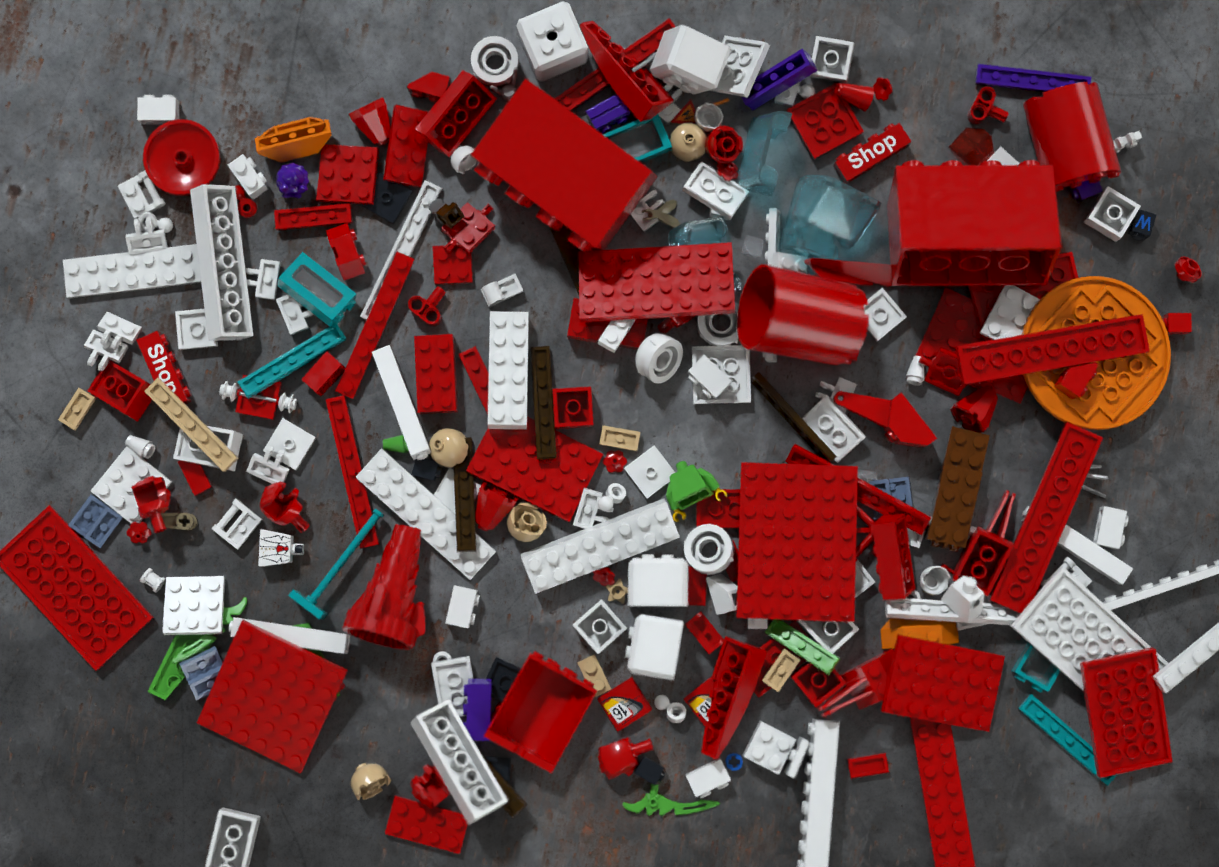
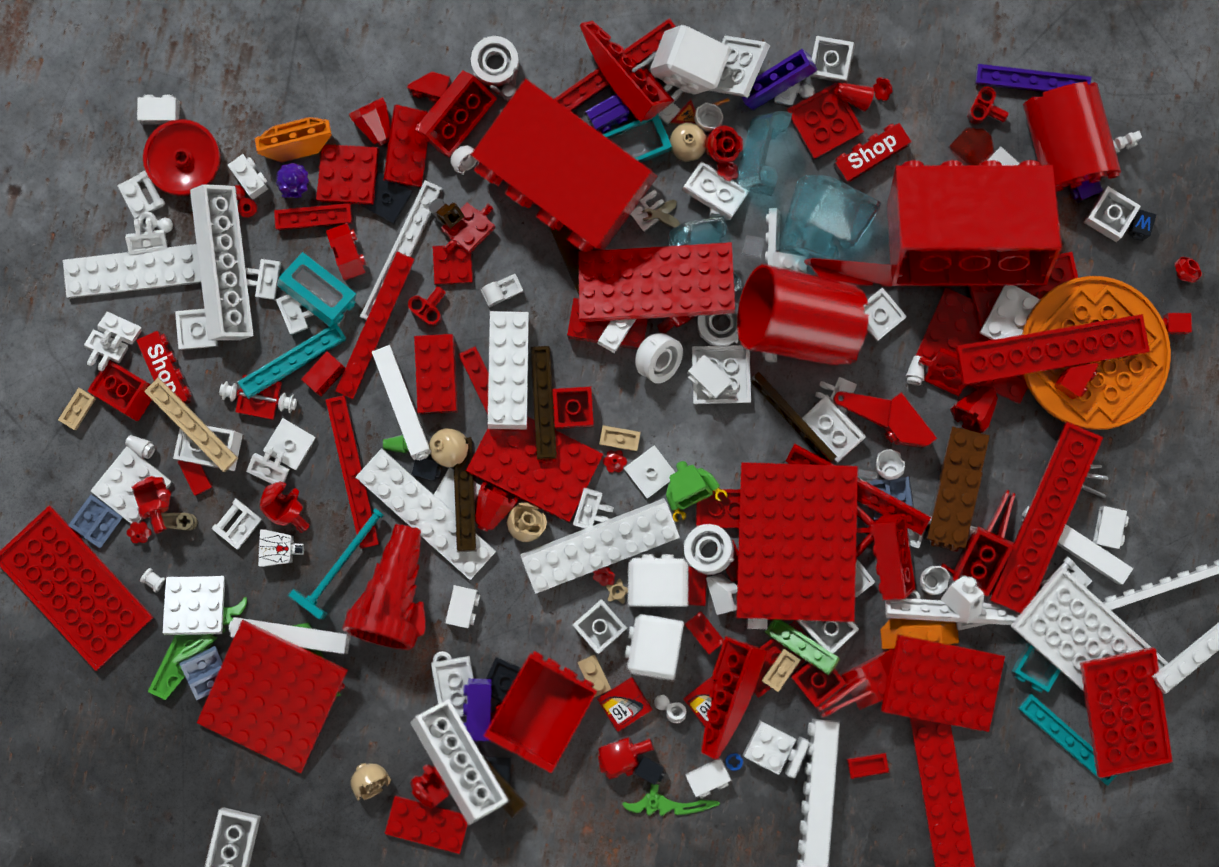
(555, 56): white plate -> none
(606, 502): white plate -> none
(890, 464): none -> white hair

